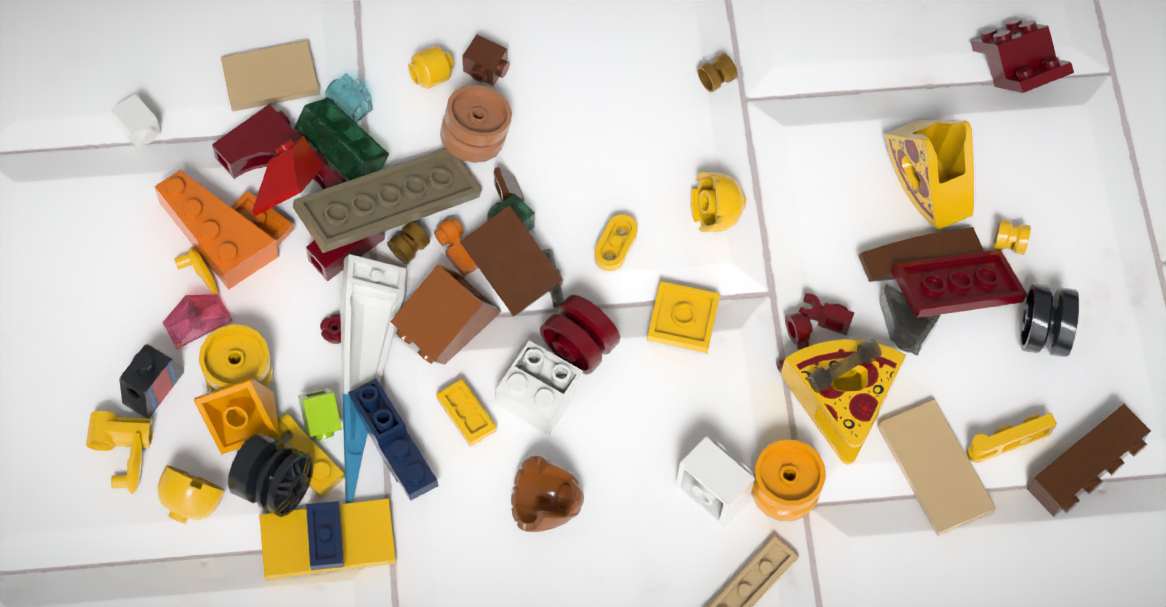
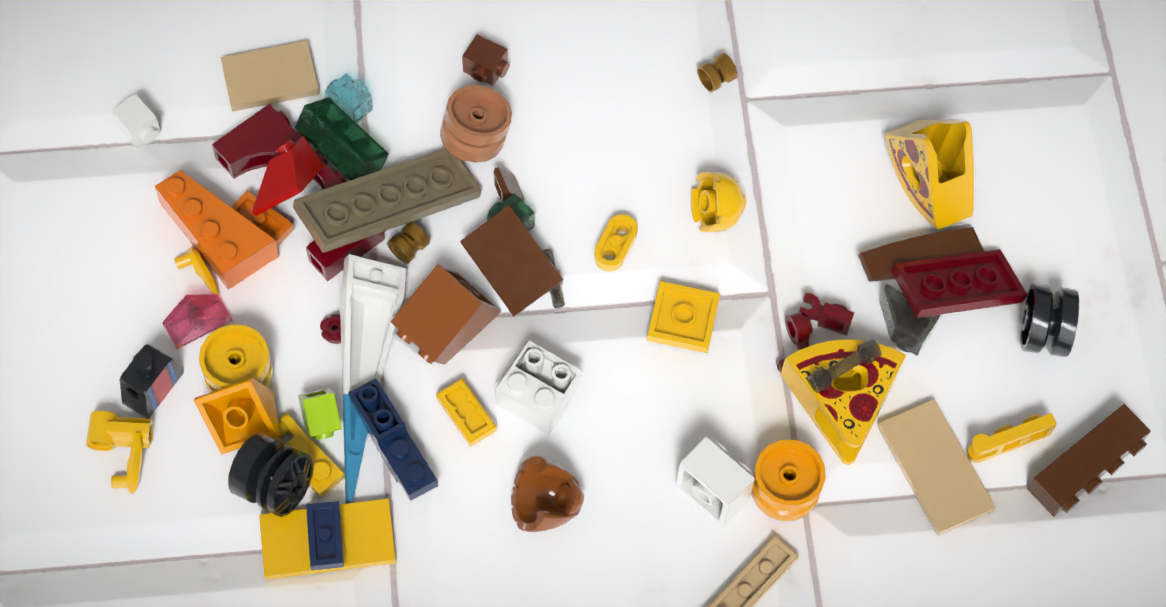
(187, 495): yellow cylinder -> none
(430, 67): yellow head -> none
(456, 253): orange plate -> none
(580, 333): dark red wheel -> none
(1012, 237): yellow wheel -> none
(1021, 55): dark red bracket -> none

